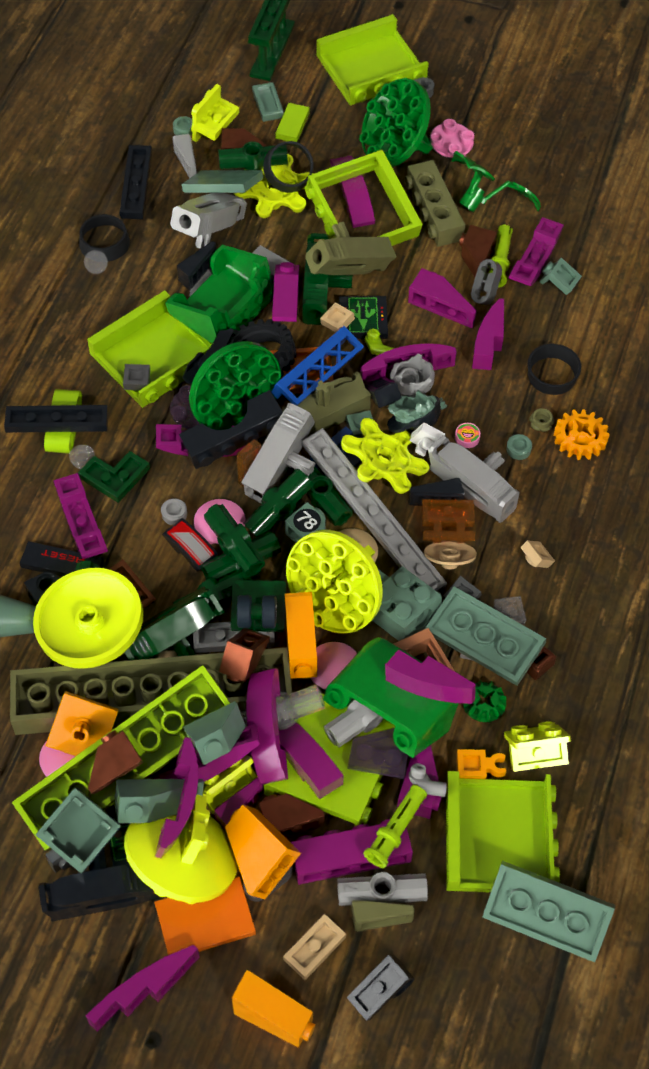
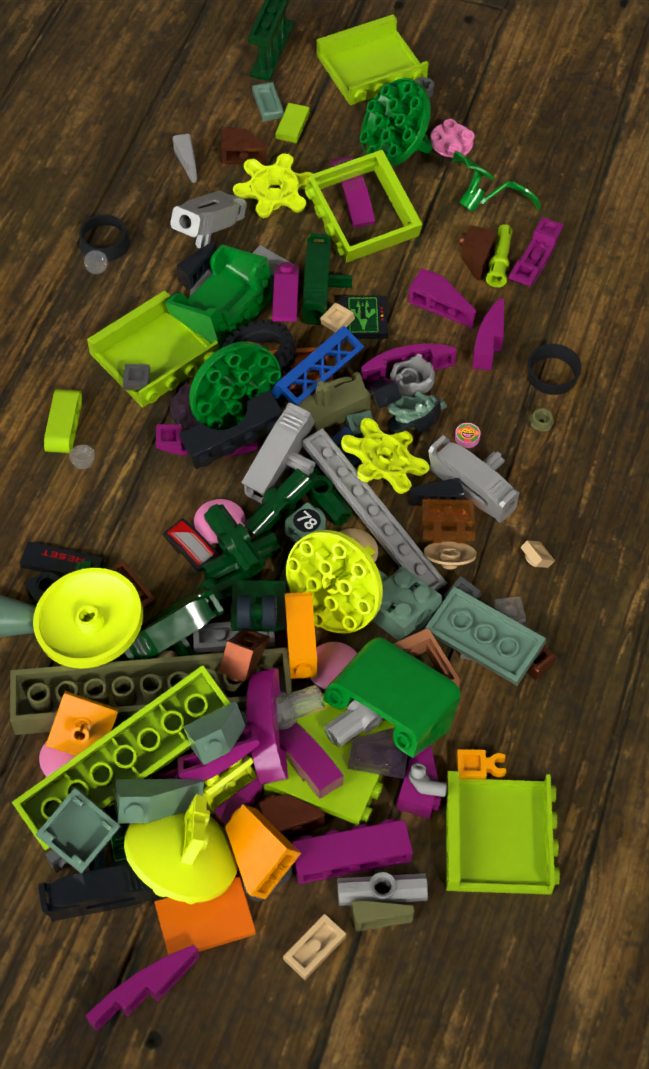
(56, 418): black plate -> none
(79, 516): magenta slope -> none
(113, 761): copper slope -> none
(114, 481): dark green plate -> none
(135, 182): black plate -> none
(173, 511): light grey tile -> none
(182, 125): sand green tile -> none
(188, 768): magenta slope -> none
(193, 366): black piece -> none
(212, 115): neon yellow bracket -> none
(222, 181): sand green tile -> none
(246, 457): clear orange tile -> none
(251, 156): dark green piece -> none
(271, 178): black tyre -> none
(272, 1010): light orange slope -> none
(349, 254): olive piece -> none
(374, 342): lime arm -> none
(380, 986): plate -> none
(389, 836): lime pin -> none
(424, 437): white tile -> none
(429, 679): magenta slope -> none
(434, 203): olive brick -> none
(486, 282): dark grey beam -> none
(486, 712): green gear -> none
(519, 447): sand green tile -> none
(537, 746): neon yellow bracket -> none
(549, 911): sand green plate -> none
(561, 275): sand green bracket -> none
(581, 434): light orange gear -> none

